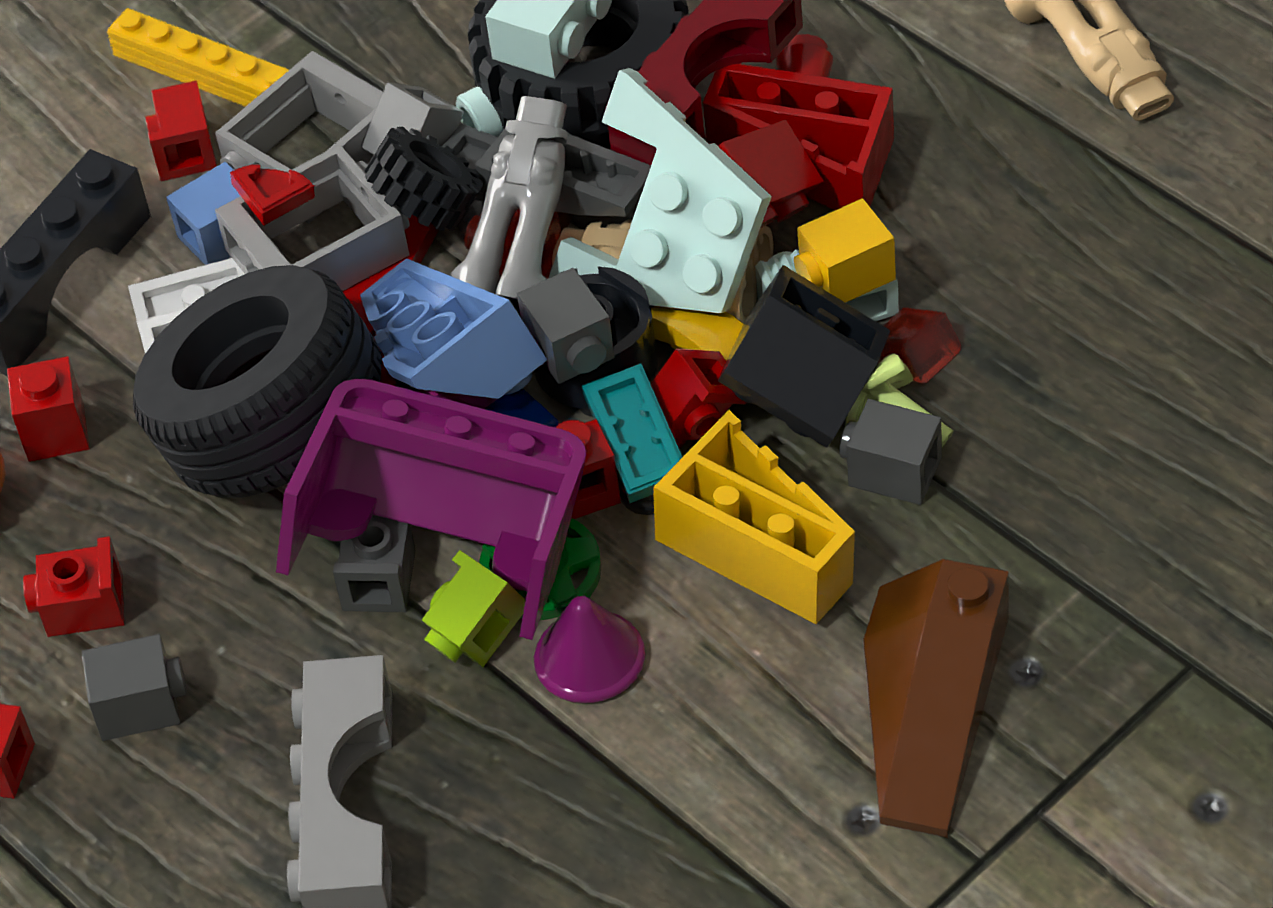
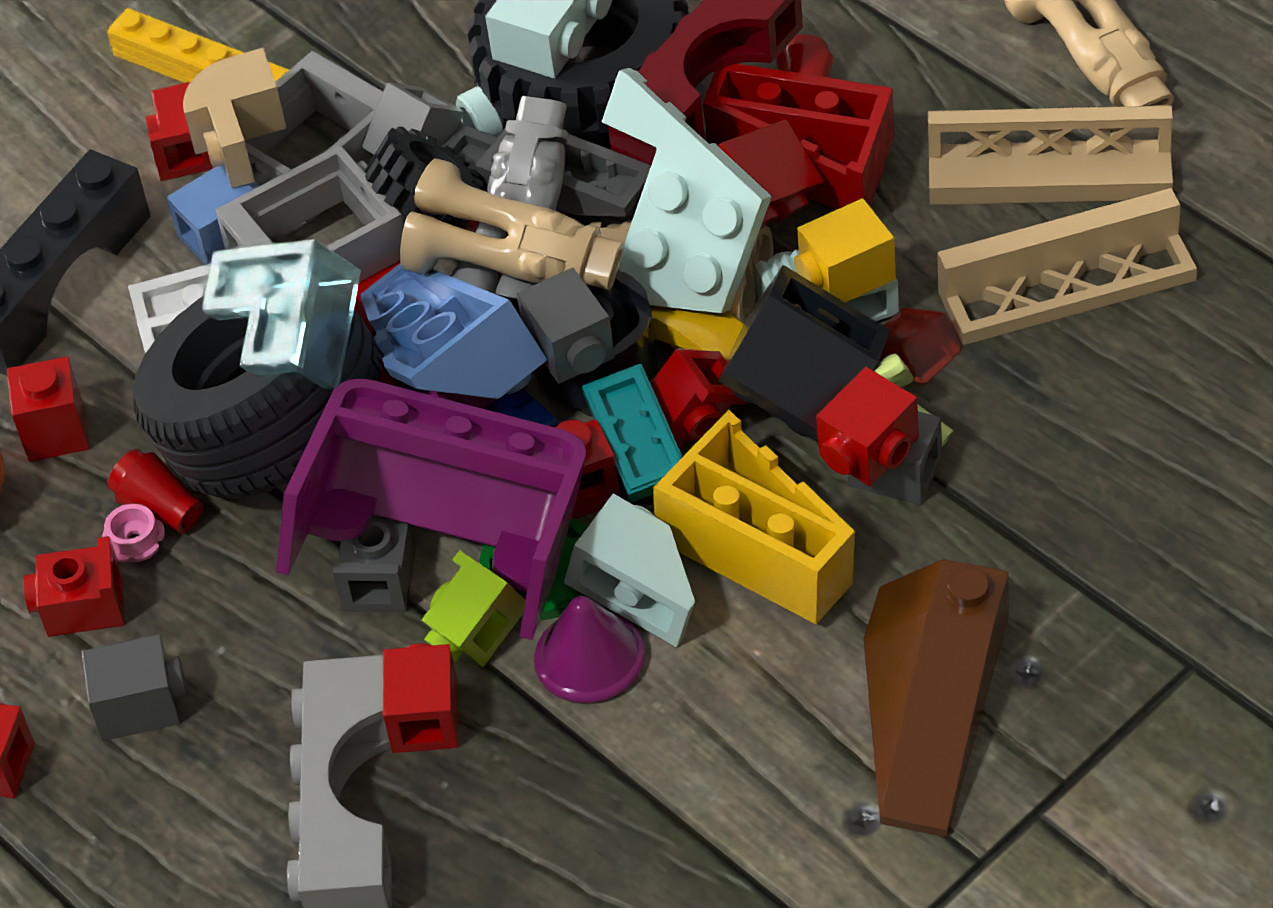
(131, 522): none -> bright pink plate
(149, 482): none -> red cone
(230, 105): none -> tan brick
(271, 191): red tile -> none
(296, 306): none -> clear light blue panel
(420, 698): none -> red brick
(537, 242): none -> tan piece
(633, 569): none -> light aqua slope
(867, 427): none -> red brick
(1049, 164): none -> tan fence
(1057, 257): none -> tan fence

